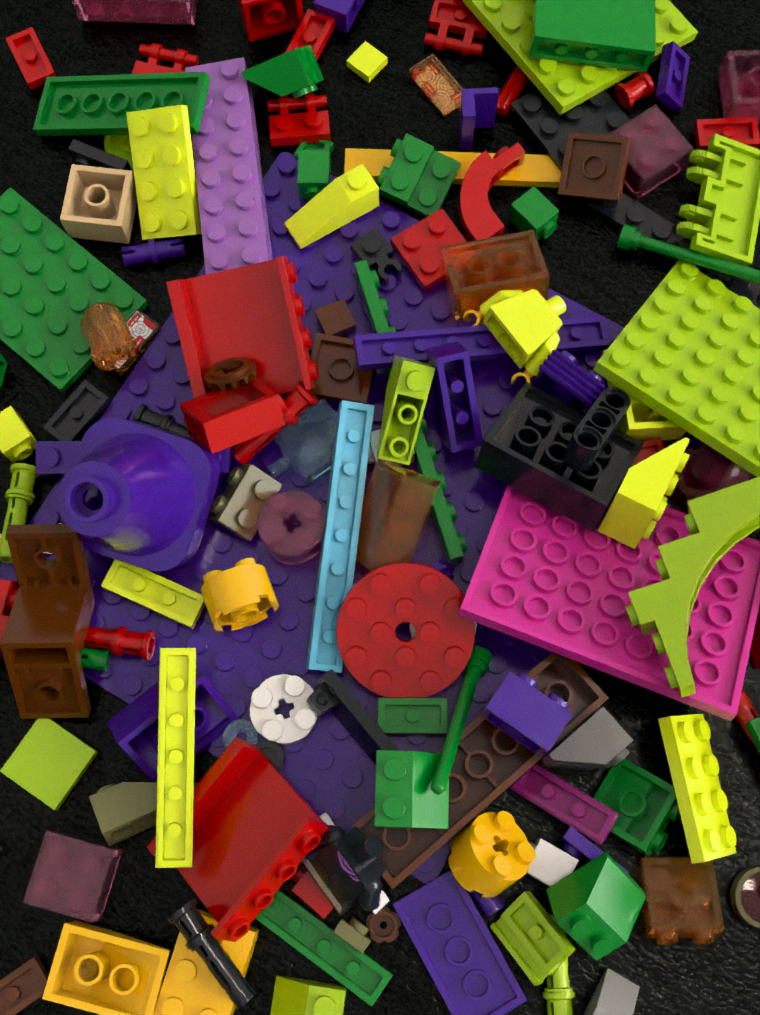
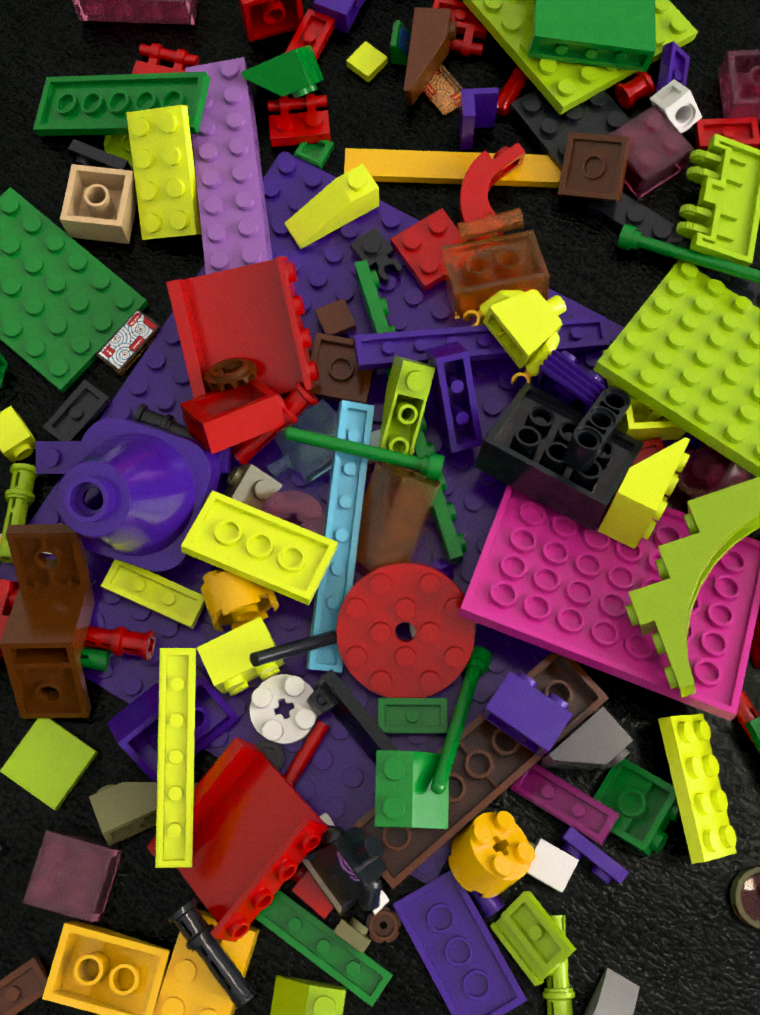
(30, 57): red plate -> none
(107, 335): clear orange piece -> none
(153, 251): dark purple pin -> none
(229, 657): none -> neon yellow brick
(238, 726): clear light blue plate -> none
(259, 547): none -> neon yellow plate
(293, 648): none -> black bar
(306, 752): none -> red piece
(313, 172): green brick -> none
(399, 43): none -> green slope
(418, 176): green plate -> none
(428, 48): none -> reddish brown slope
(428, 465): none -> green piece
(490, 225): none -> clear orange pin
(534, 213): green brick -> none
(597, 905): green slope -> none
(677, 105): none -> white brick
(680, 900): clear orange plate -> none

